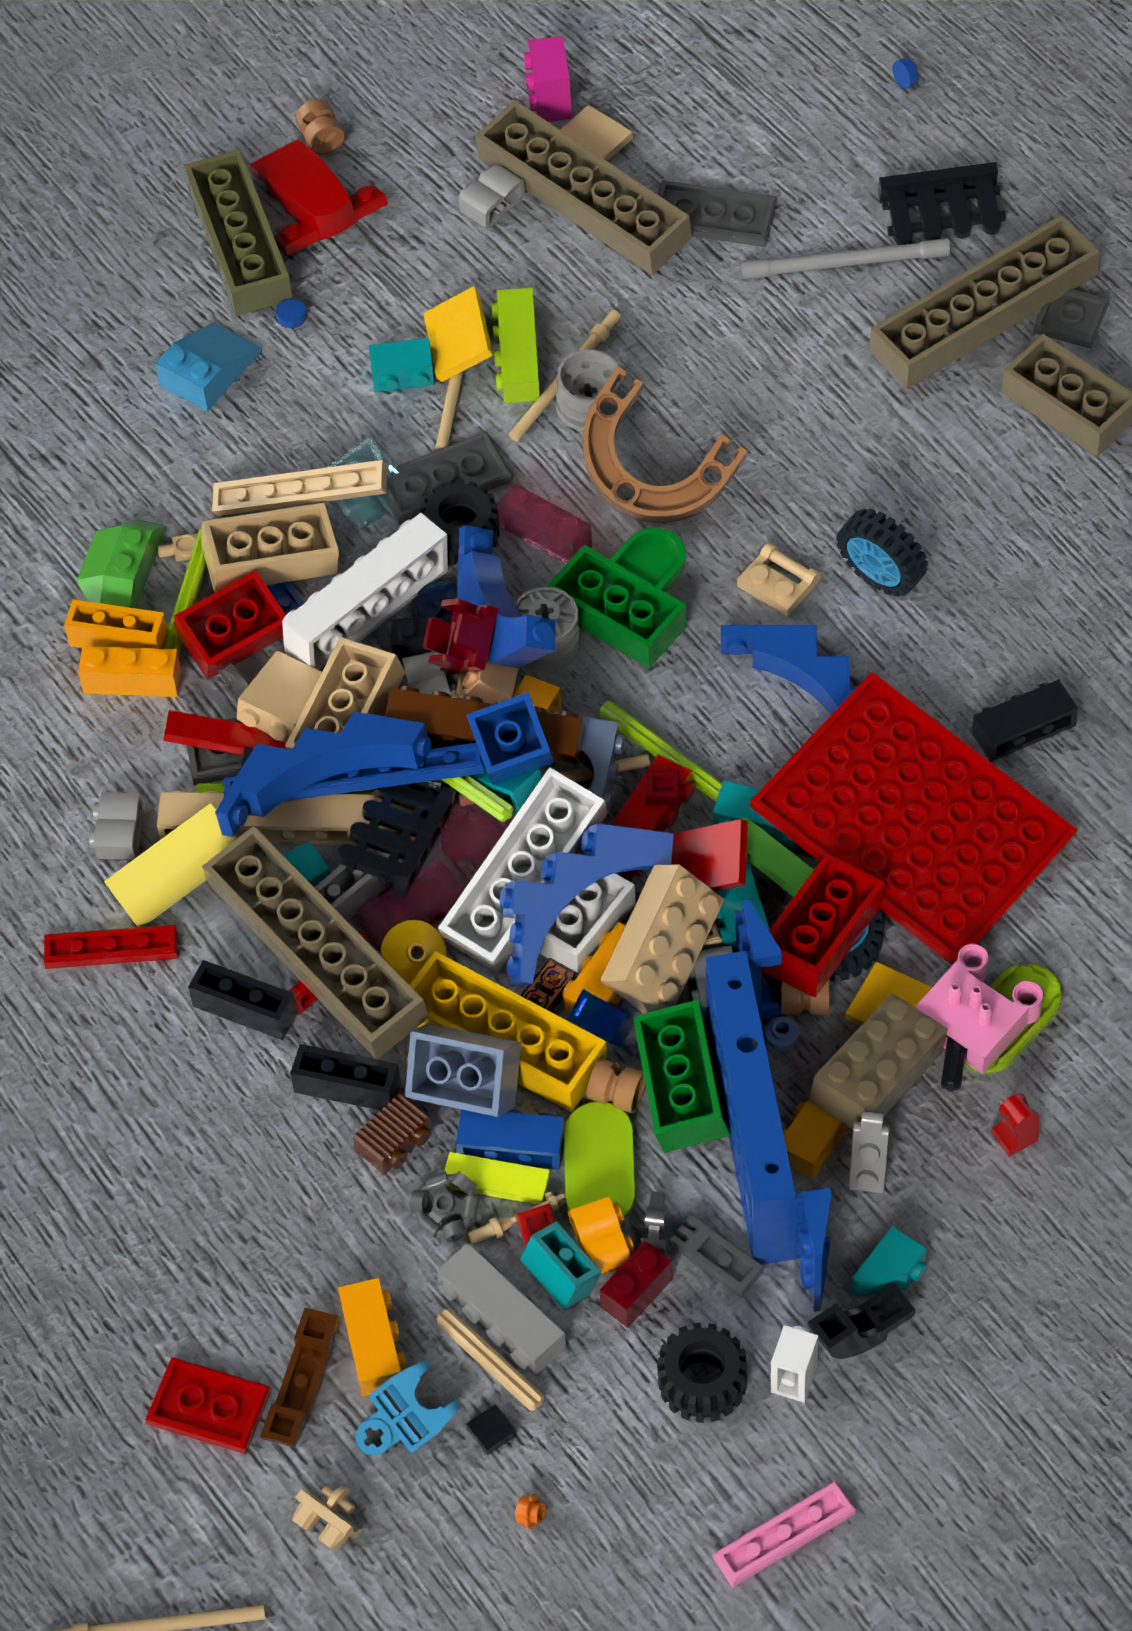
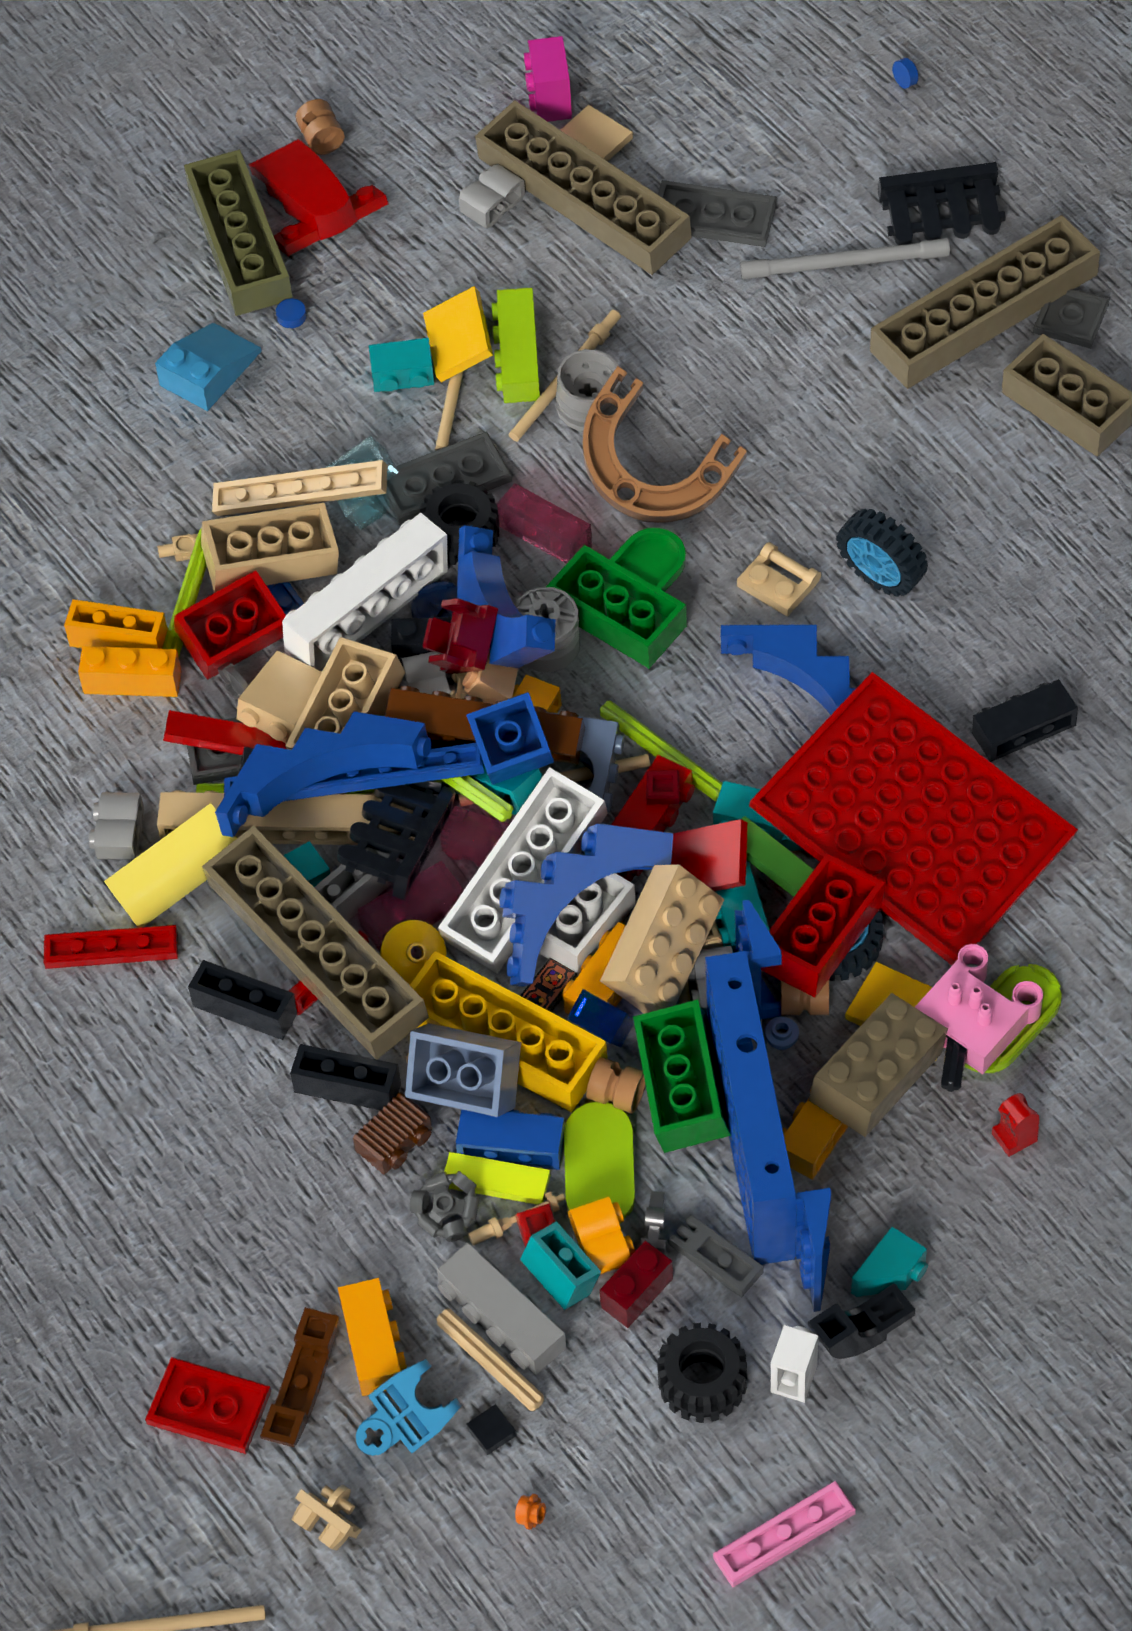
(120, 562): bright green wedge -> none
(869, 1153): light grey hinge -> none

